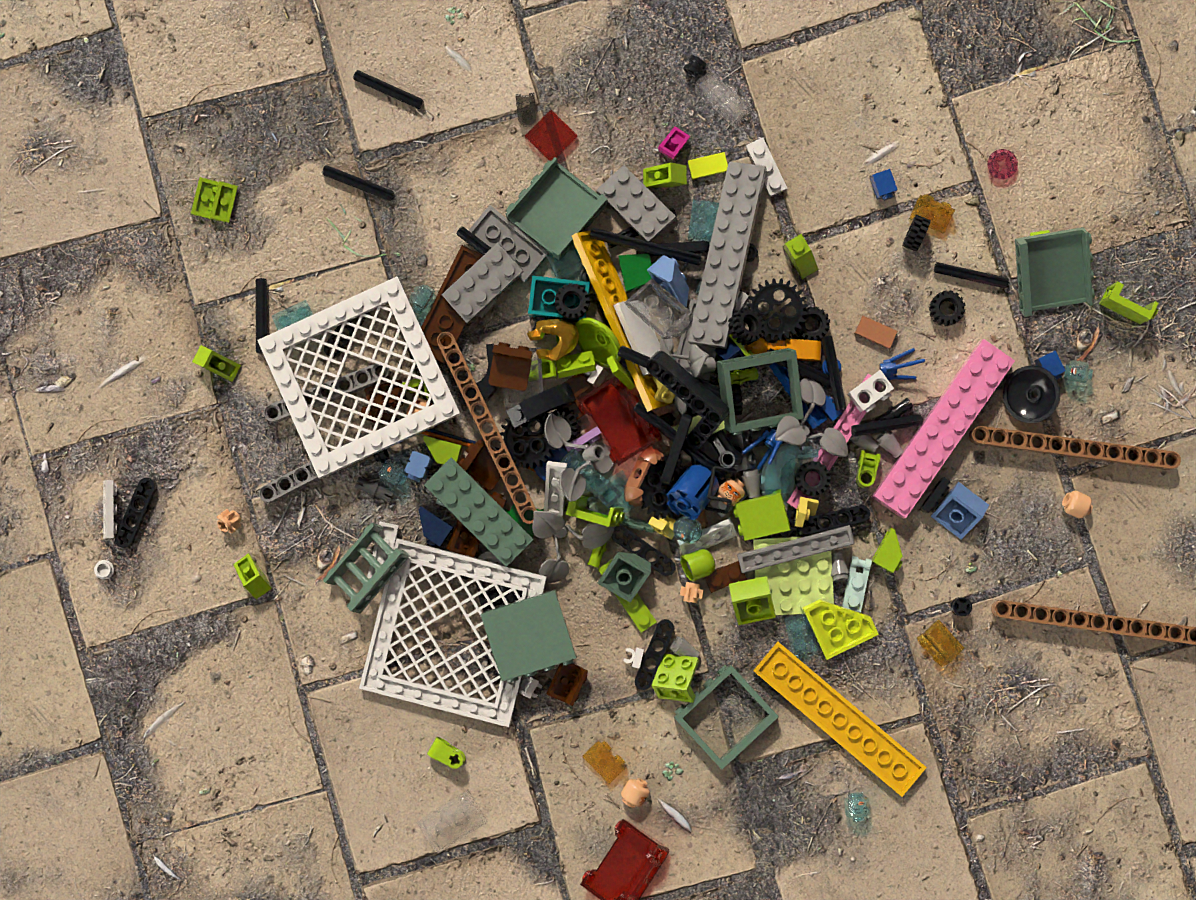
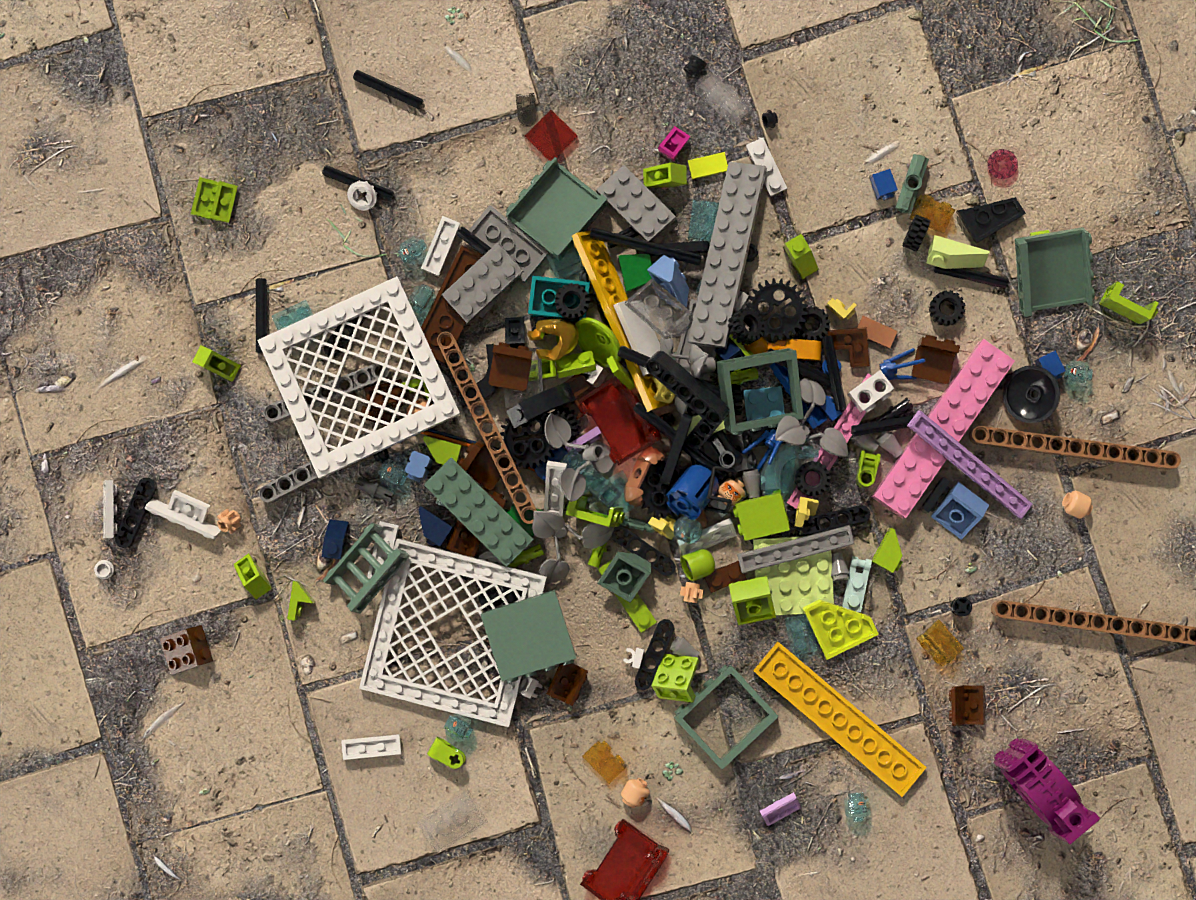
(186, 512): none -> white bracket
(186, 649): none -> reddish brown bracket
(298, 595): none -> lime slope
(335, 539): none -> dark blue slope
(362, 203): none -> white gear
(371, 747): none -> white plate
(412, 250): none -> clear light blue head
(440, 246): none -> white plate
(458, 727): none -> clear light blue head
(515, 331): none -> black plate
(527, 555): none -> lime pin
(763, 403): none -> medium azure plate
(769, 119): none -> black plate
(780, 809): none -> lavender plate
(837, 309): none -> light yellow bracket
(856, 341): none -> reddish brown plate
(915, 172): none -> sand green piece
(938, 359): none -> reddish brown bracket
(953, 254): none -> yellowish green slope
(967, 705): none -> reddish brown bracket
(969, 464): none -> lavender tile
(989, 218): none -> black wing
(1045, 790): none -> magenta brick

